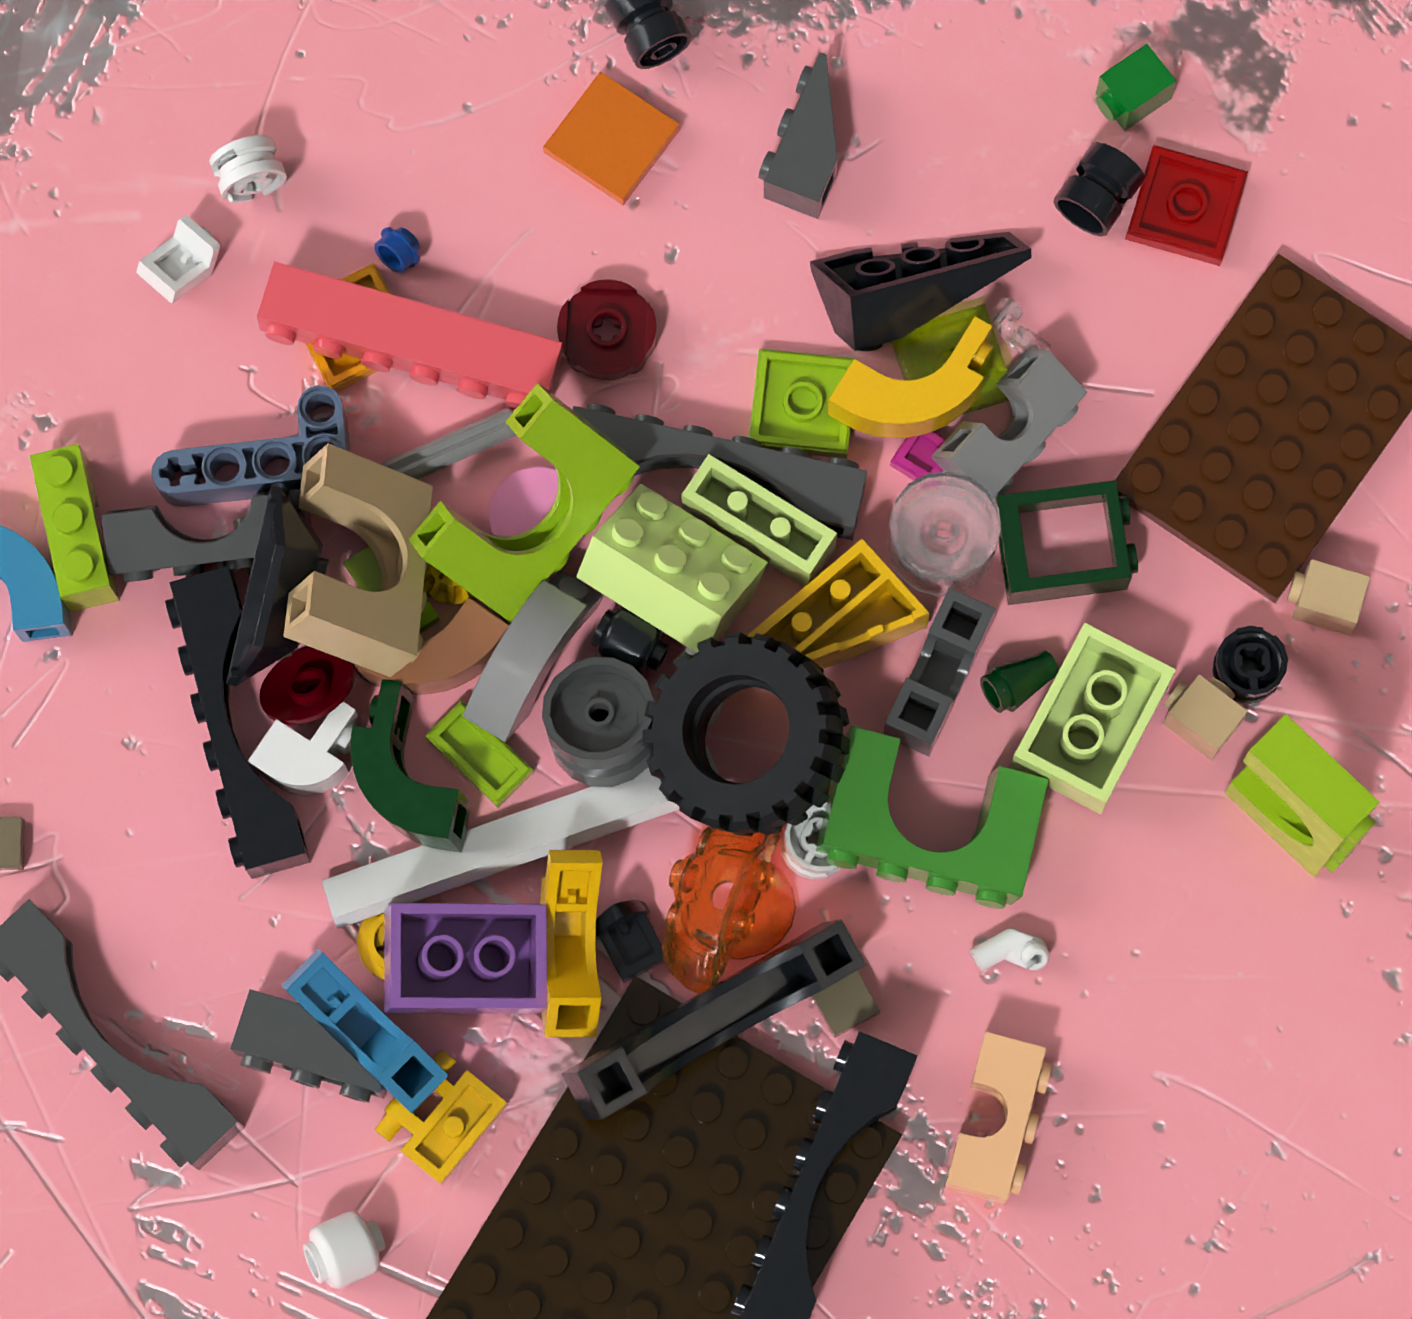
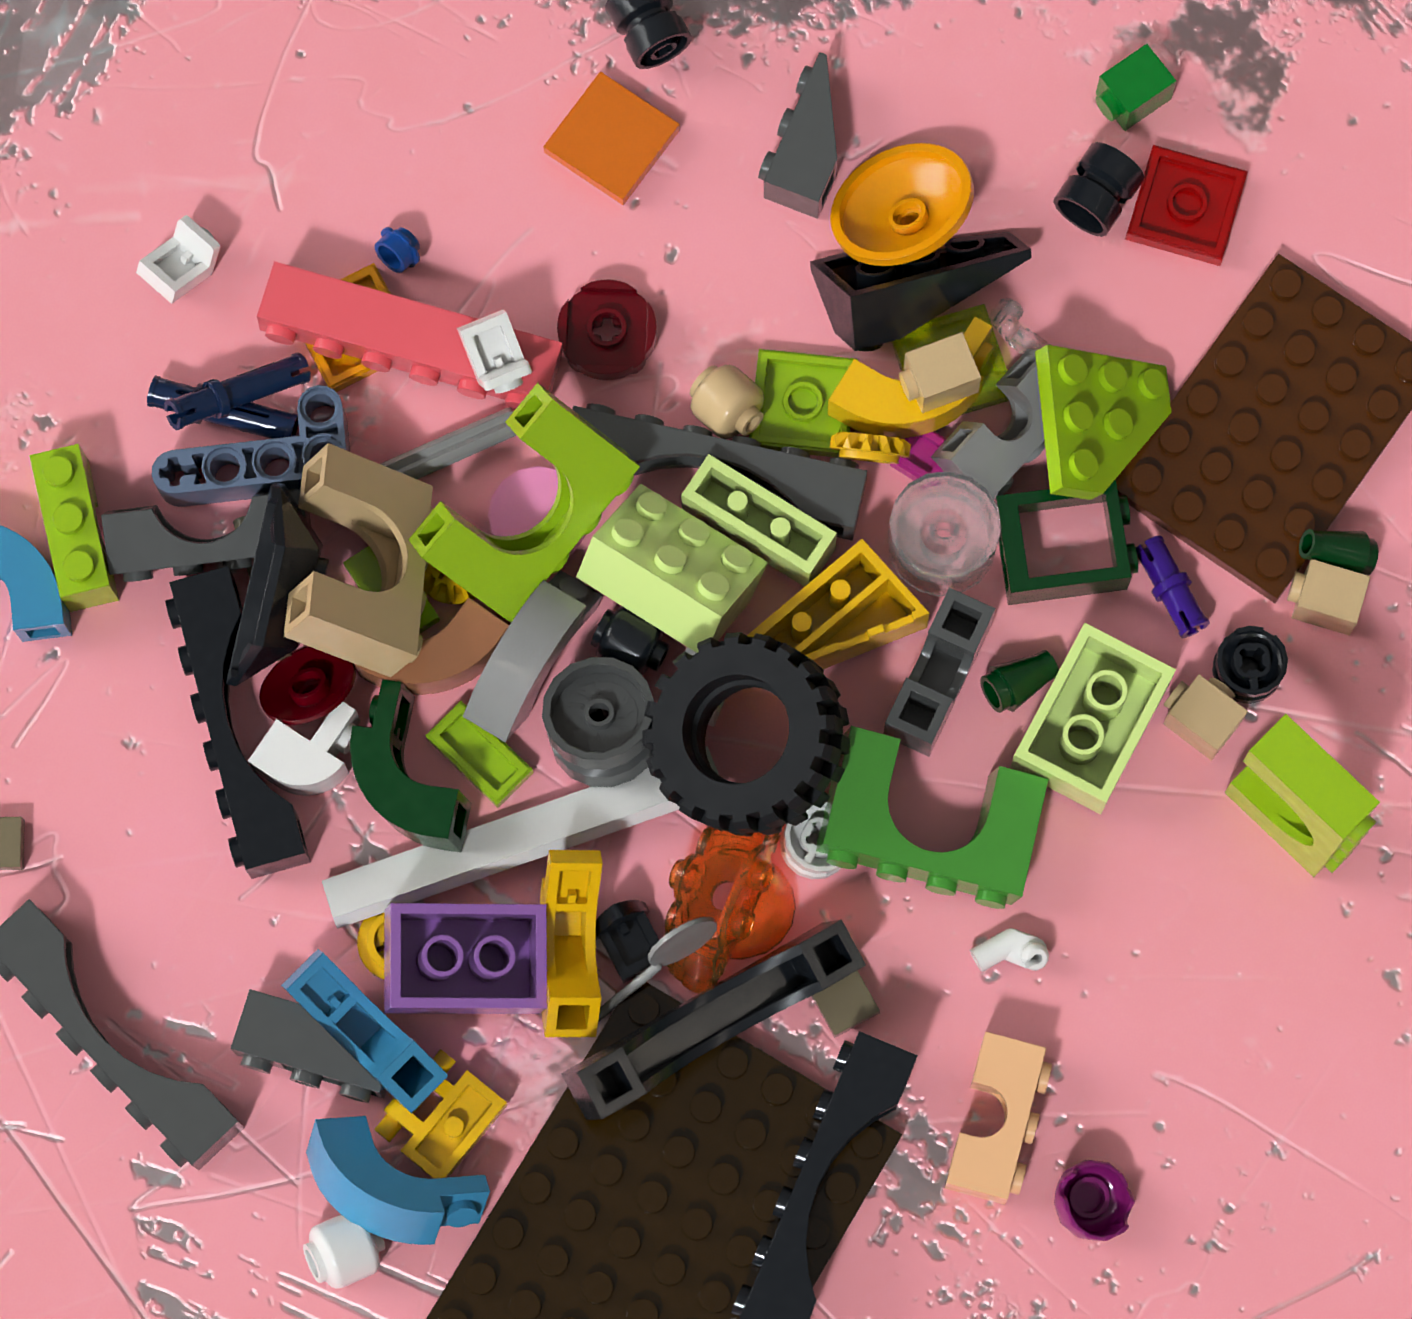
(218, 398): none -> dark blue pin
(246, 418): none -> dark blue pin
(247, 168): white wheel -> none
(382, 1197): none -> dark azure arch
(494, 352): none -> white bracket
(668, 950): none -> light grey piece
(727, 401): none -> tan head
(870, 447): none -> yellow gear
(902, 204): none -> light orange dish
(940, 373): none -> tan brick
(1093, 1201): none -> magenta hair
(1096, 415): none -> lime plate
(1171, 587): none -> dark purple pin
(1340, 548): none -> dark green cone

